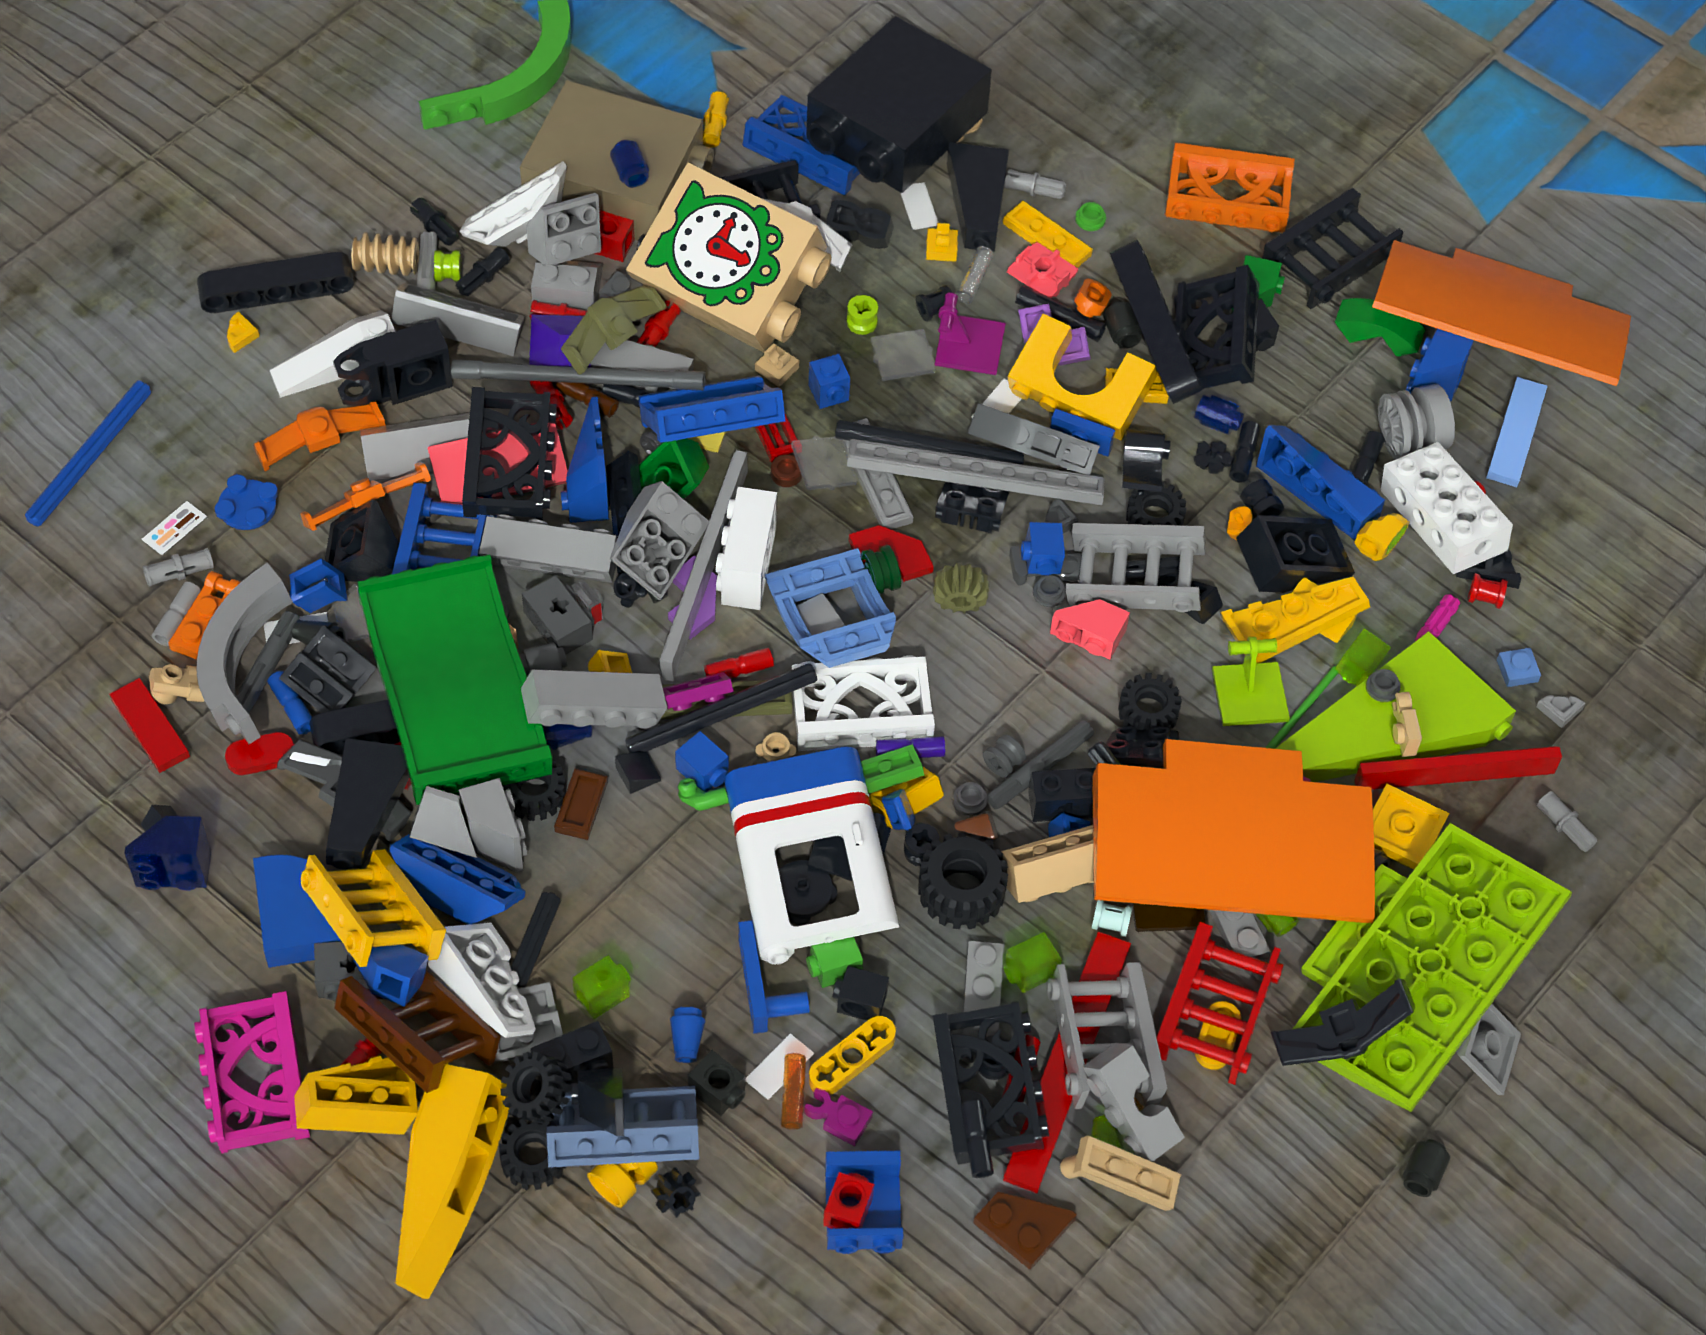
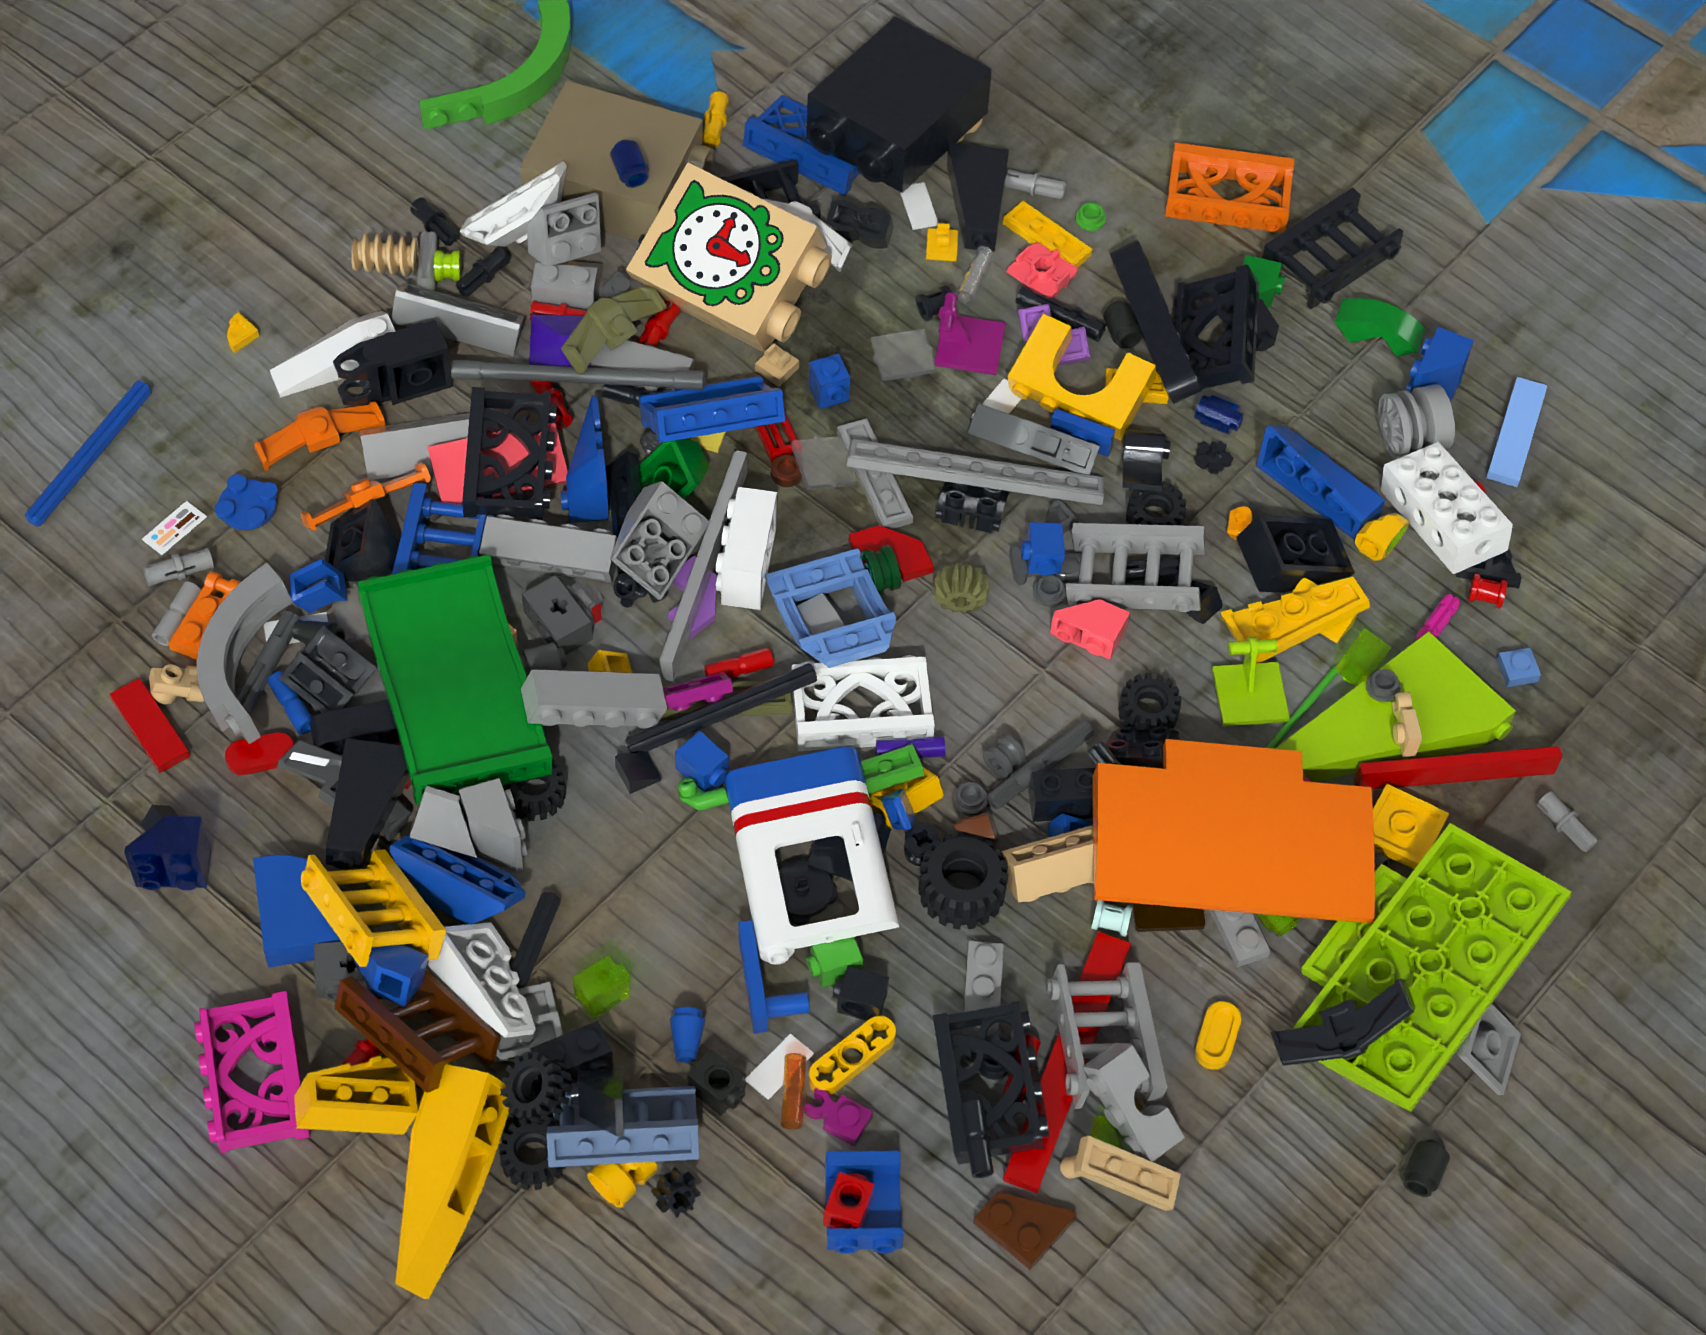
(275, 282): black beam -> none
(565, 734): clear blue cone -> none
(581, 804): reddish brown tile -> none
(583, 393): reddish brown piece -> none
(615, 236): red brick -> none
(775, 741): tan plate -> none
(849, 430): black axle -> none
(865, 322): lime wheel -> none
(1031, 962): clear neon green brick -> none
(1092, 298): orange plate -> none
(1195, 978): red fence -> none
(1244, 454): black piece -> none
(1261, 500): black wheel -> none
(1368, 456): black piece -> none
(1504, 309): orange slope -> none
(1560, 708): light grey tile -> none

